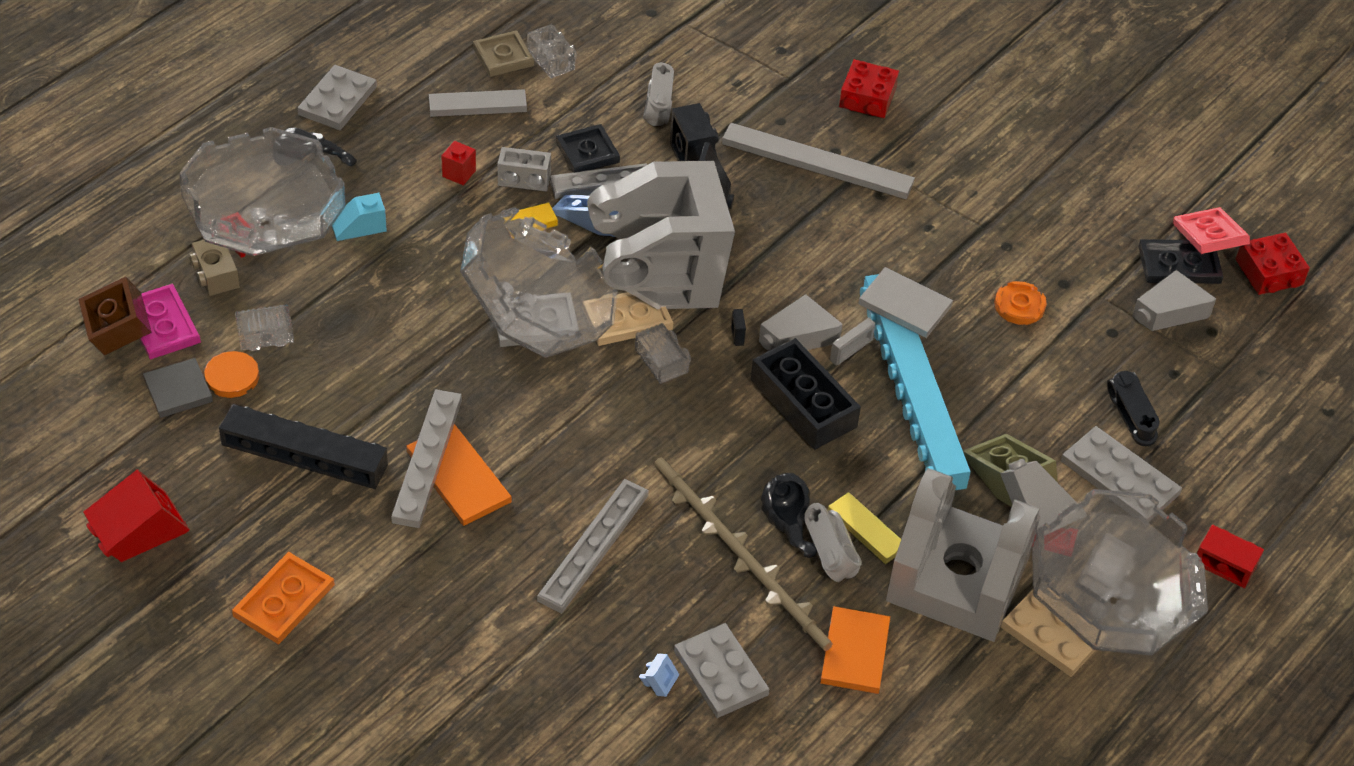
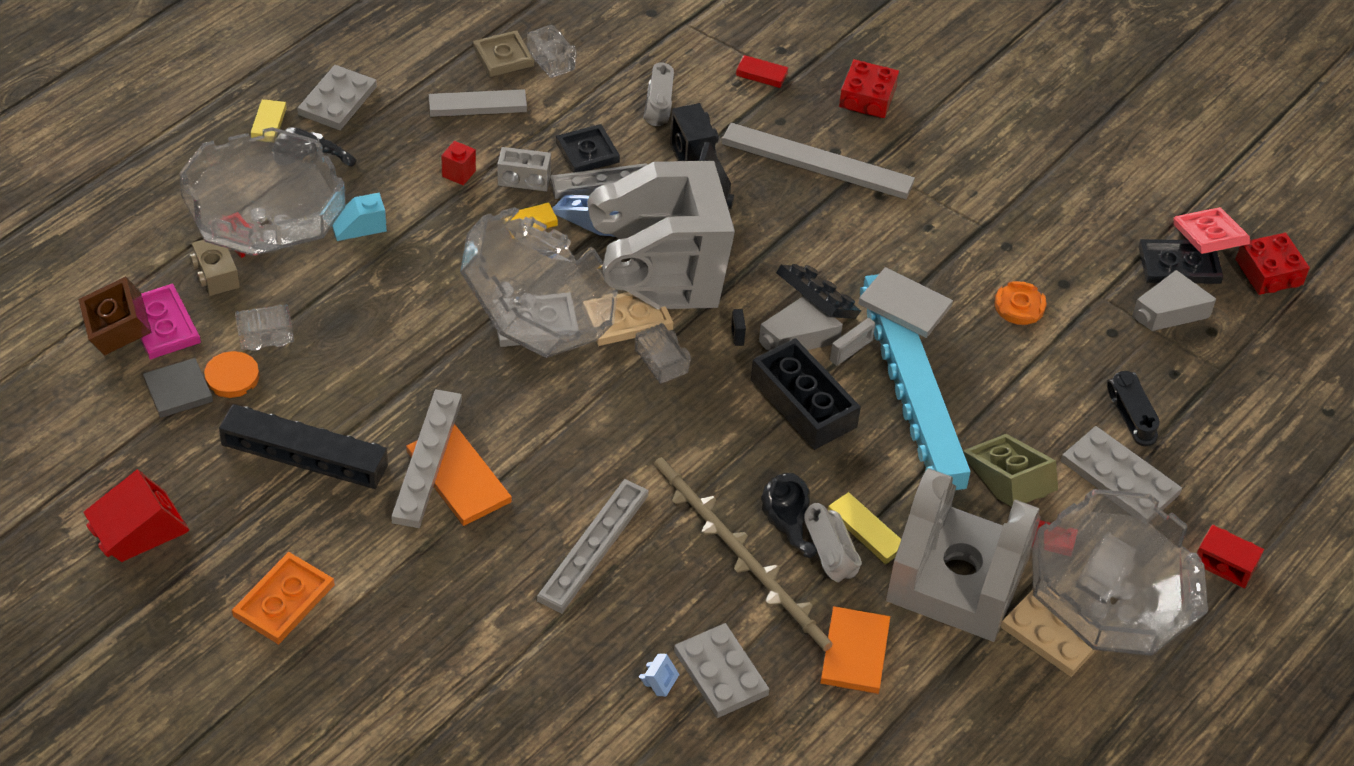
(268, 115): none -> light yellow tile
(762, 71): none -> red tile
(819, 291): none -> black plate
(1036, 487): light grey slope -> none

